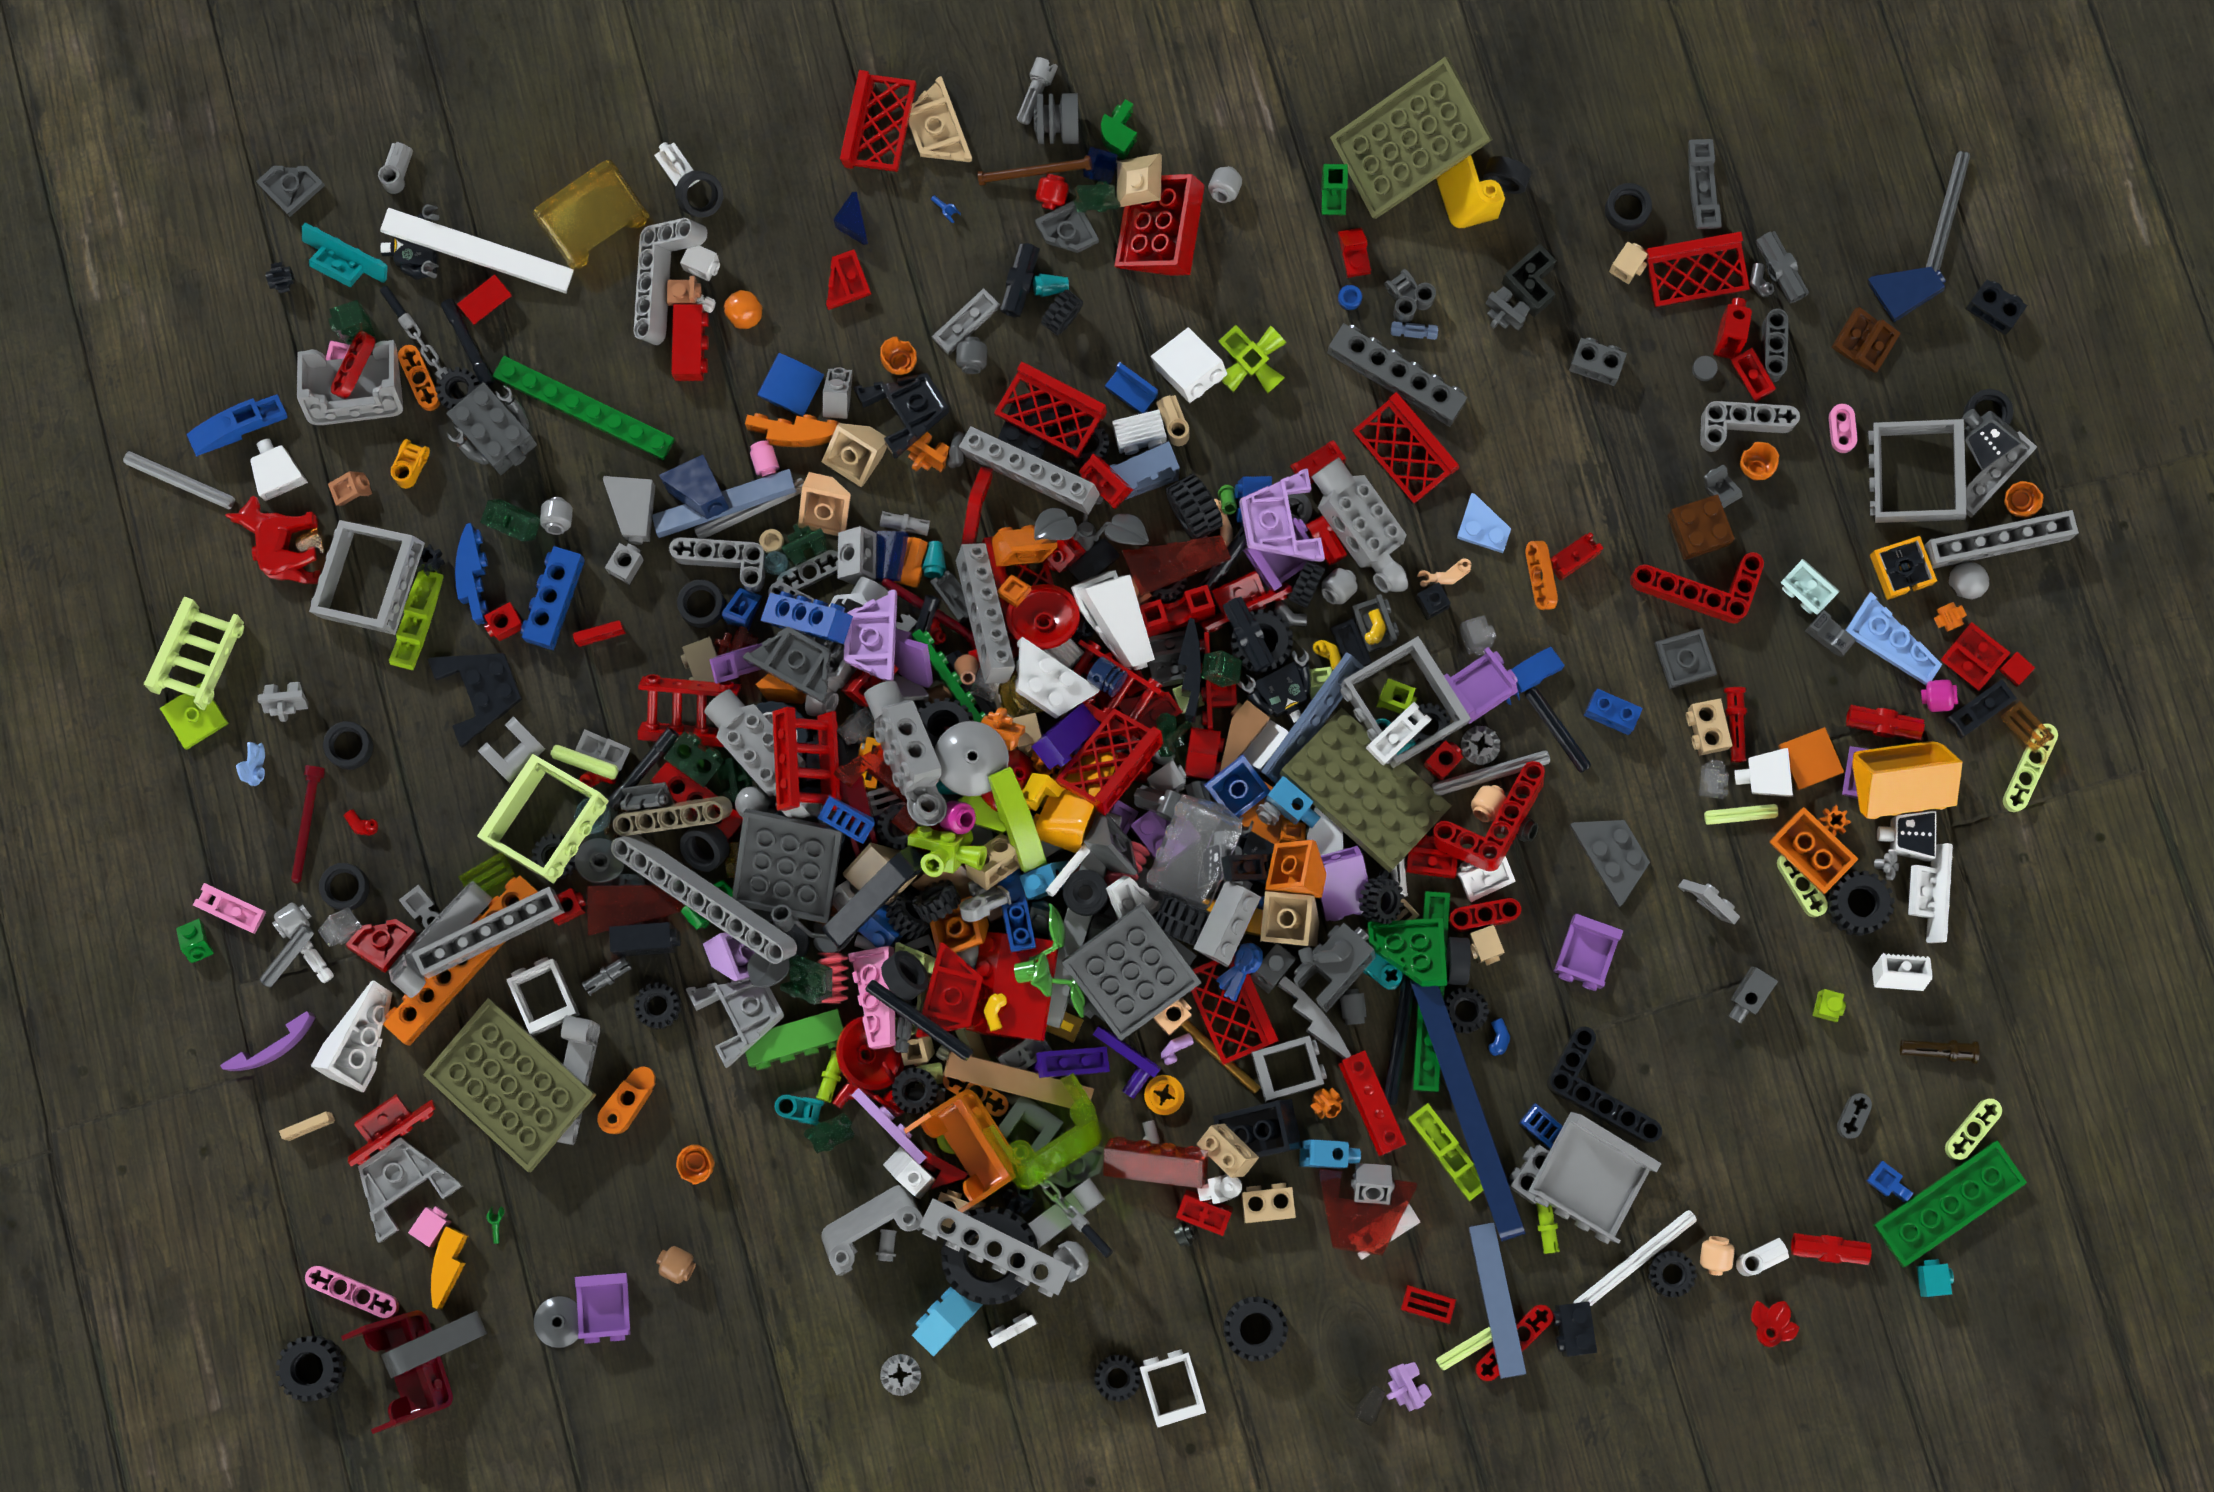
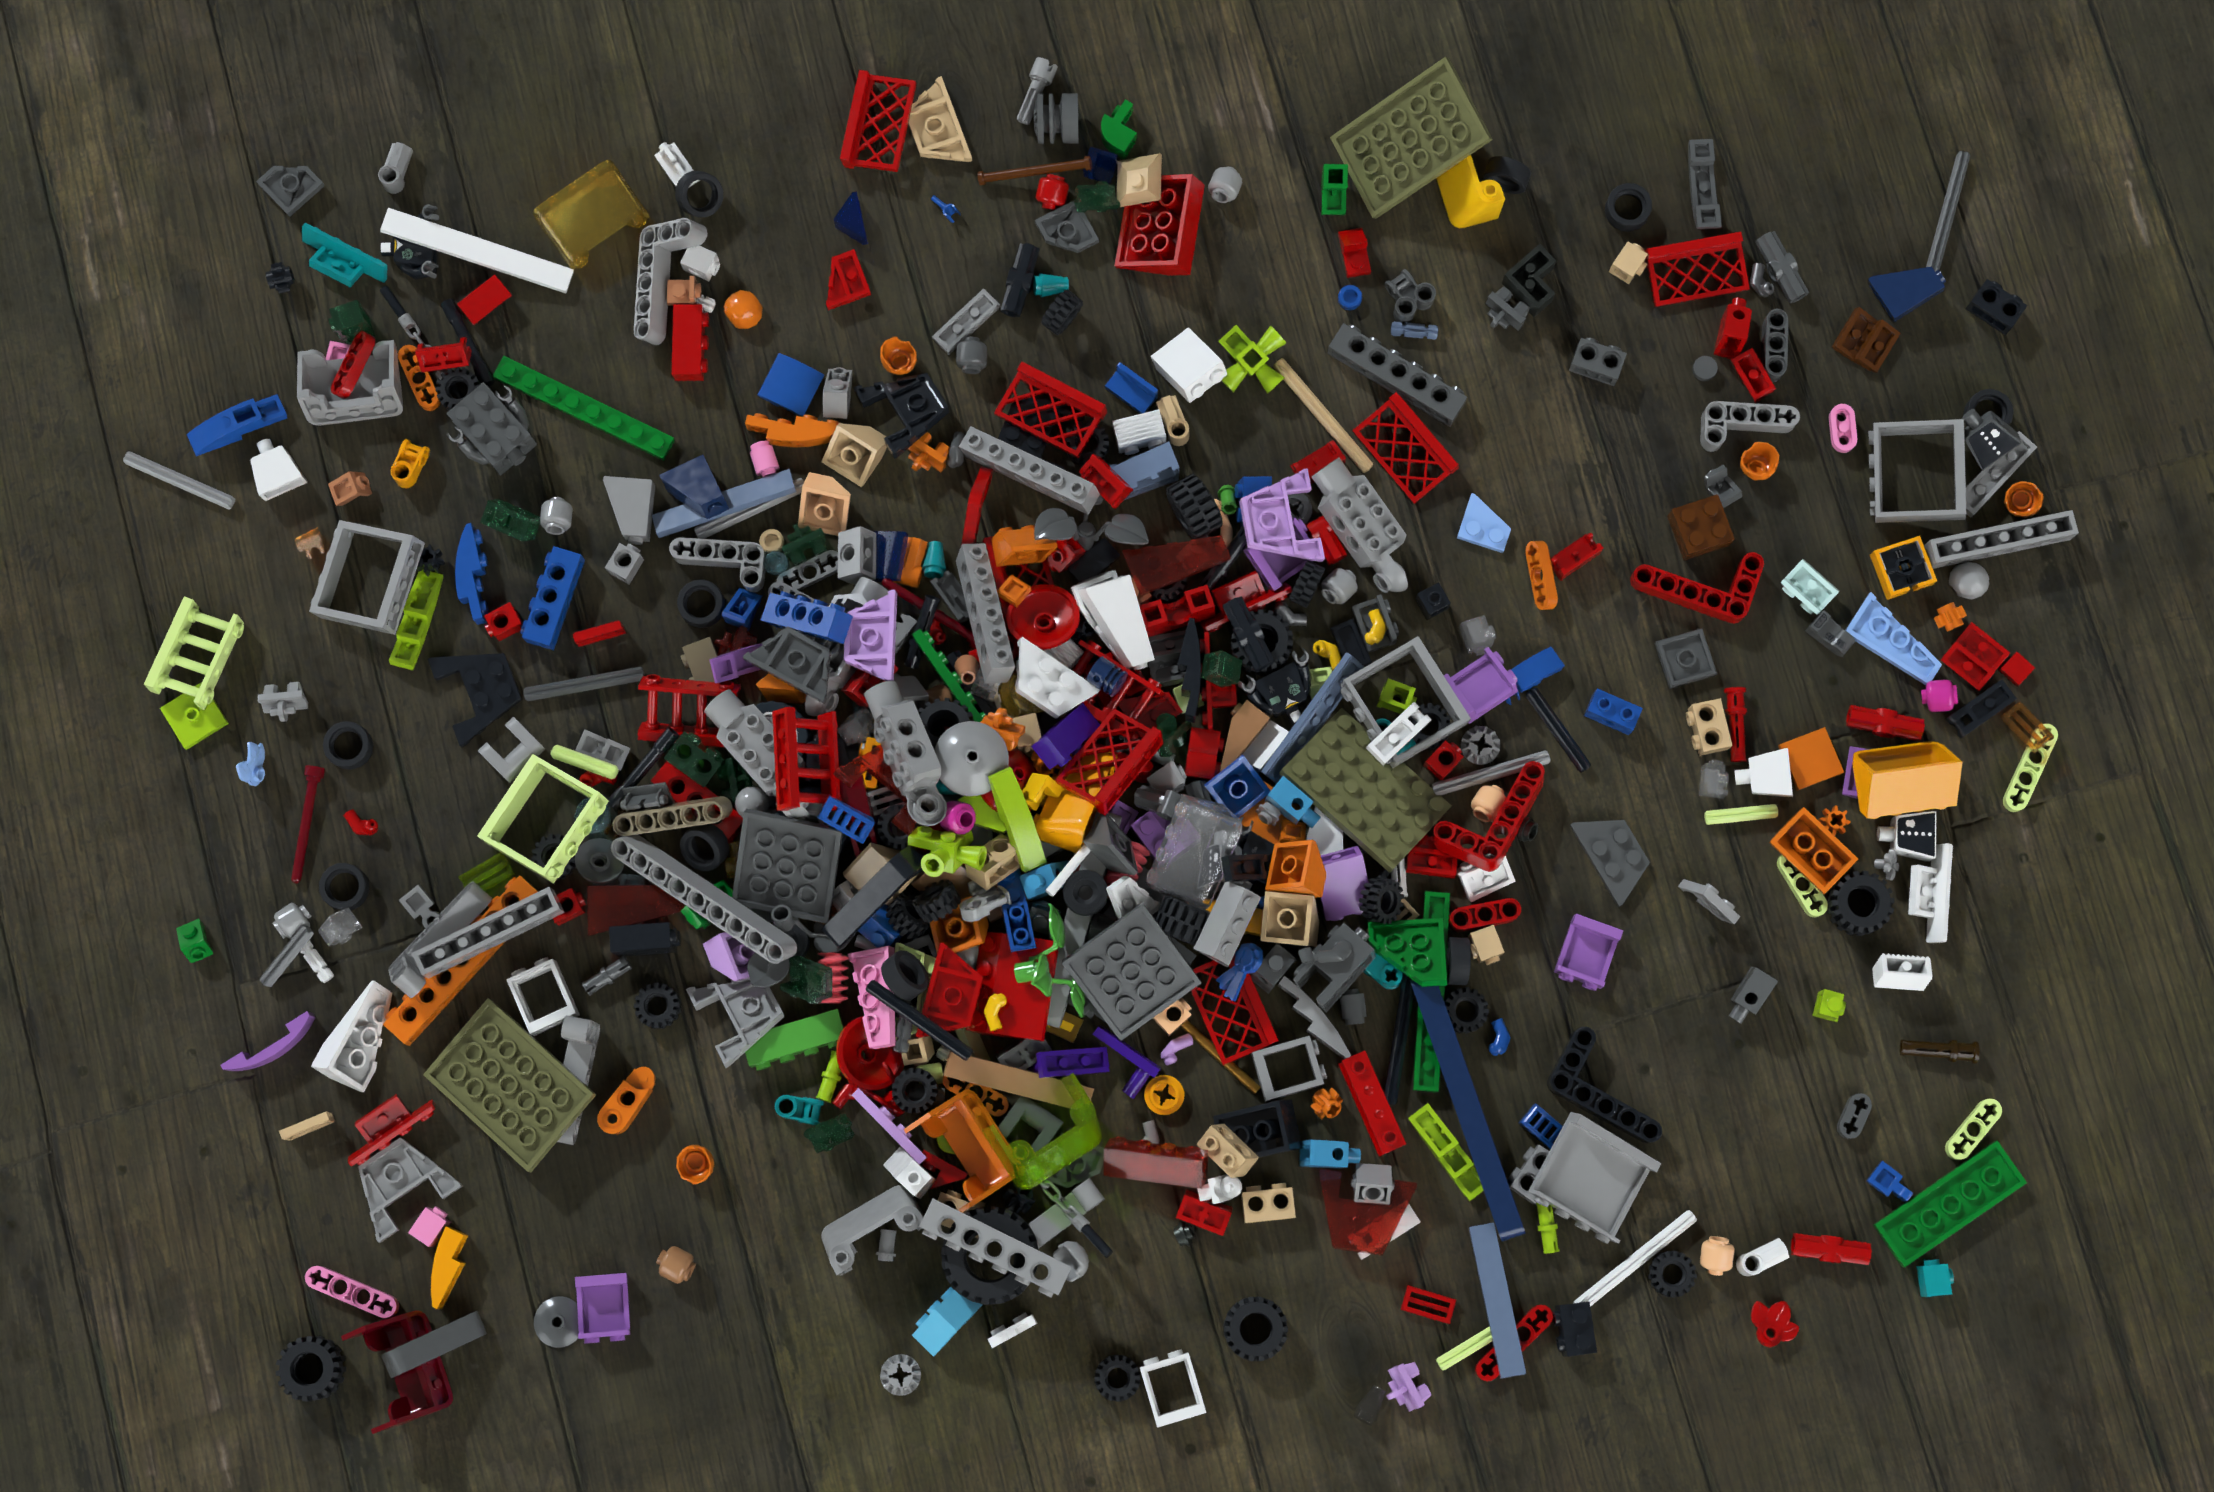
(230, 908): bright pink plate -> none
(273, 540): red animal -> none
(381, 943): red plate -> none
(443, 356): none -> red hinge
(494, 1220): green hand -> none
(583, 684): none -> dark grey axle
(904, 523): light grey pin -> none
(912, 659): medium lavender slope -> none
(1323, 416): none -> tan axle
(1449, 577): light nougat arm -> none

